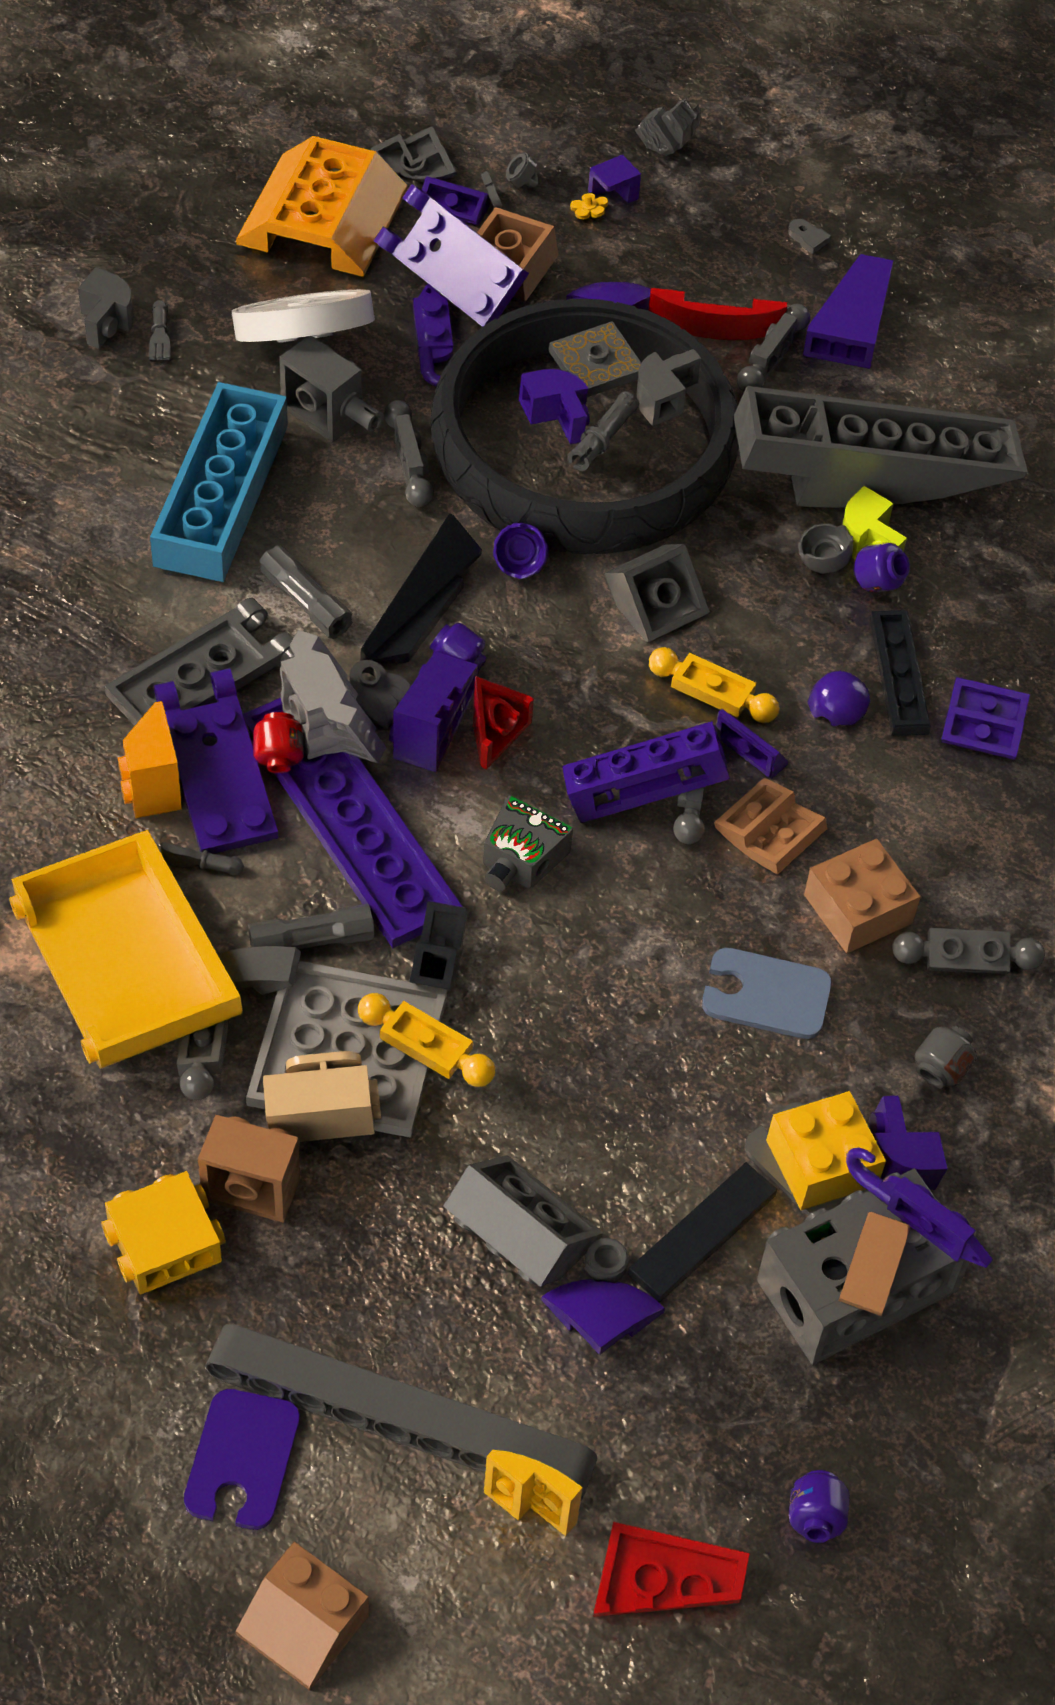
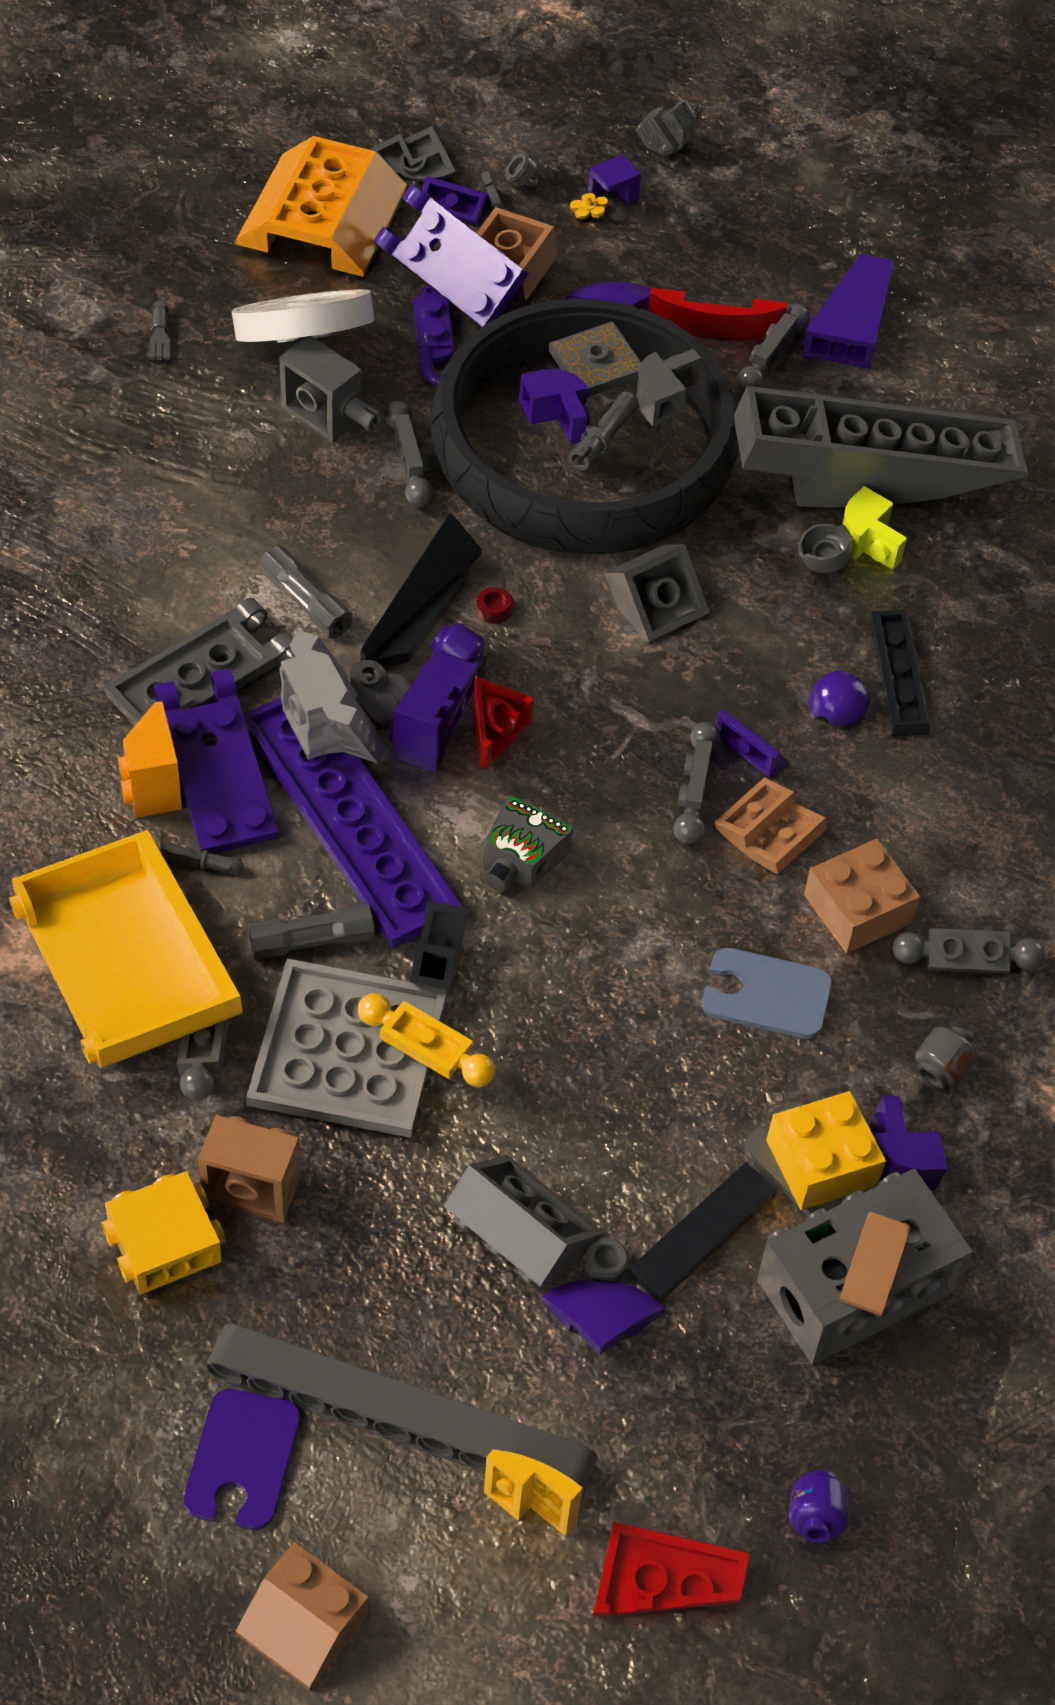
(107, 306): dark grey brick -> none
(219, 482): dark azure brick -> none
(262, 967): dark grey slope -> none
(278, 742): red head -> none
(322, 1097): tan brick -> none
(494, 605): none -> dark red tile
(519, 551): dark purple hair -> none
(645, 771): dark purple brick -> none
(713, 685): yellow plate -> none
(808, 235): dark grey piece -> none
(881, 567): dark purple head -> none
(920, 1211): dark purple plate -> none
(985, 718): dark purple slope -> none

